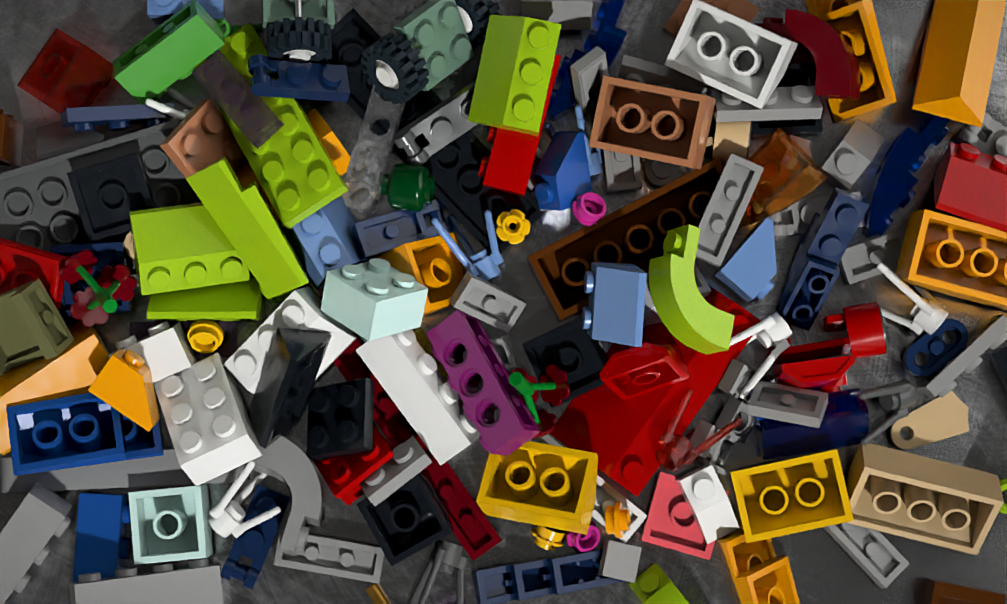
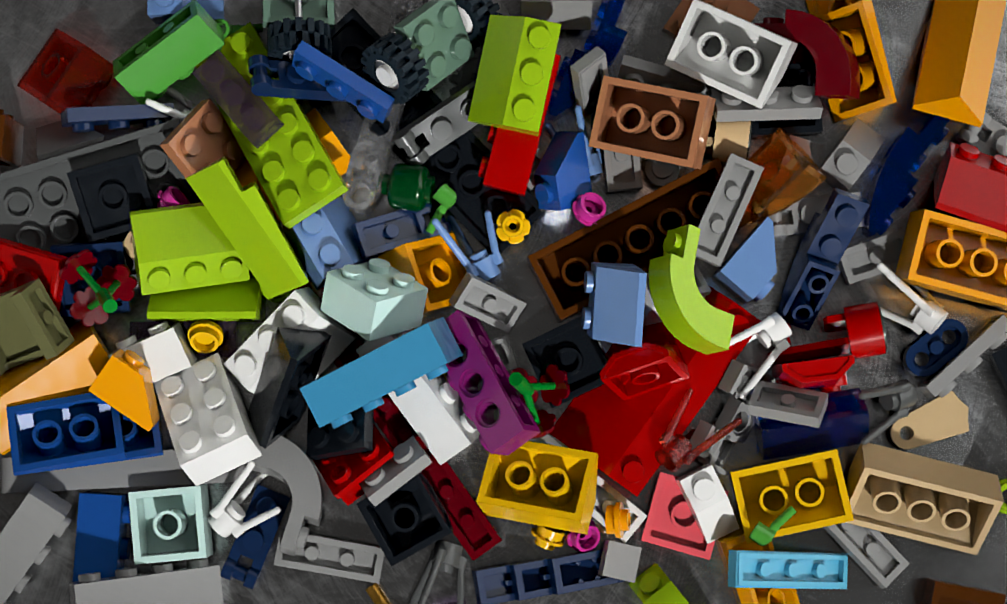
(171, 197): none -> dark pink plate
(342, 82): none -> blue plate
(381, 372): none -> dark azure wedge
(446, 198): none -> bright green hand
(763, 534): none -> bright green hand
(787, 569): none -> medium azure tile

